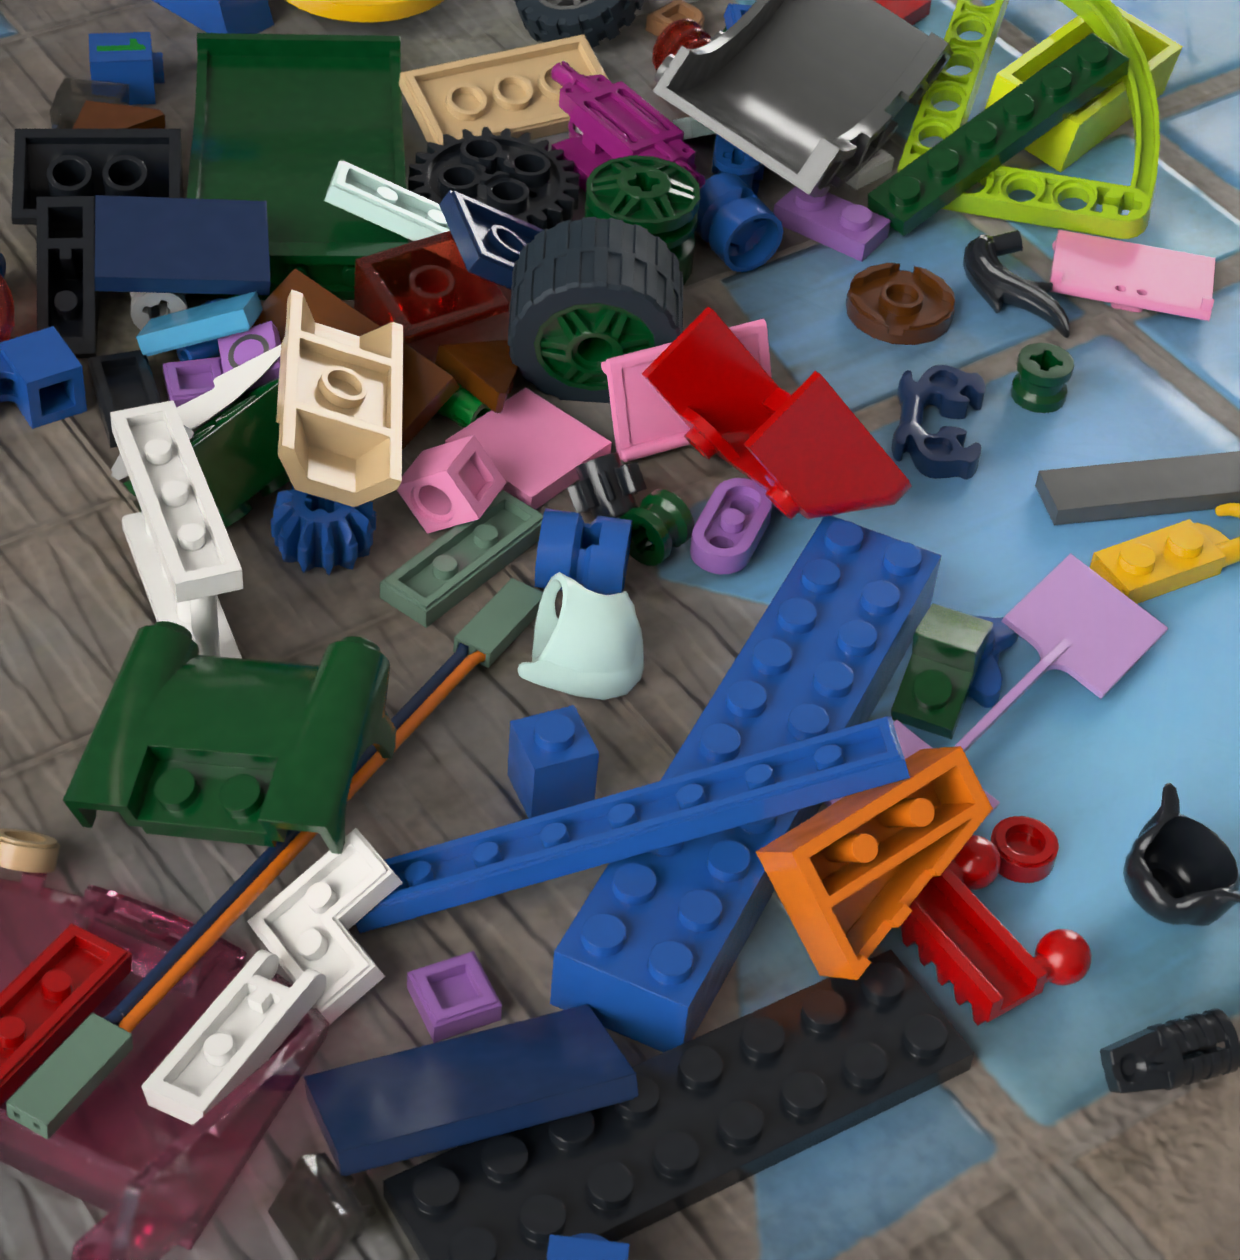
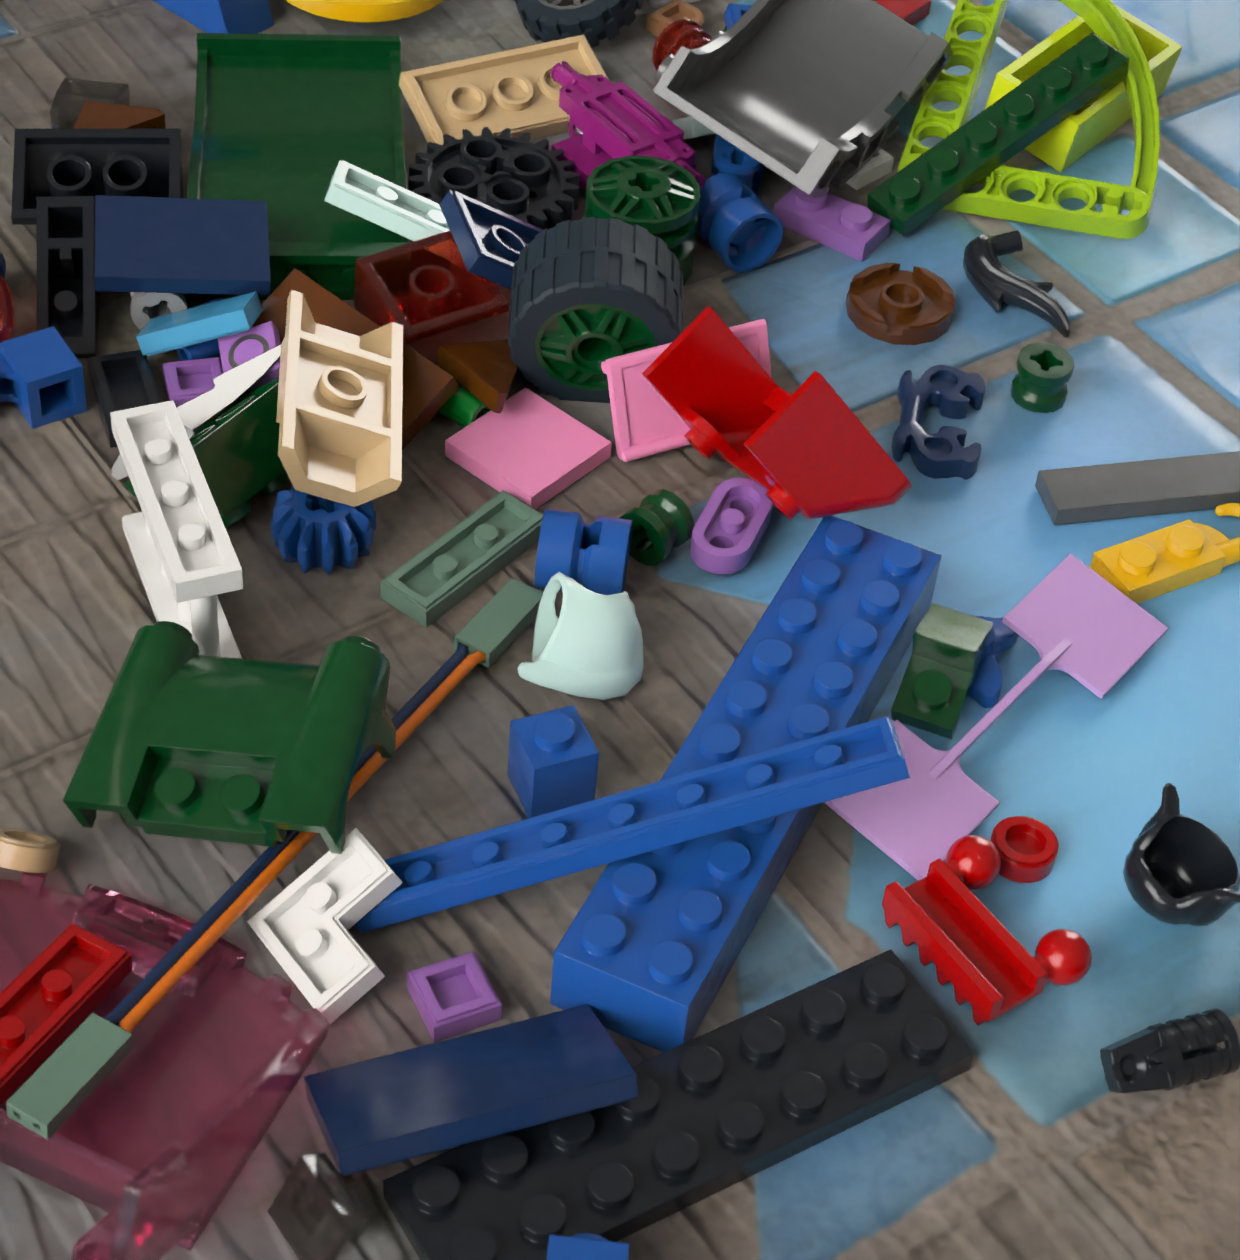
(127, 60): blue brick -> none
(231, 1039): white hinge -> none
(451, 484): bright pink brick -> none
(606, 486): black gear -> none
(870, 855): orange wedge -> none
(1133, 275): bright pink door -> none

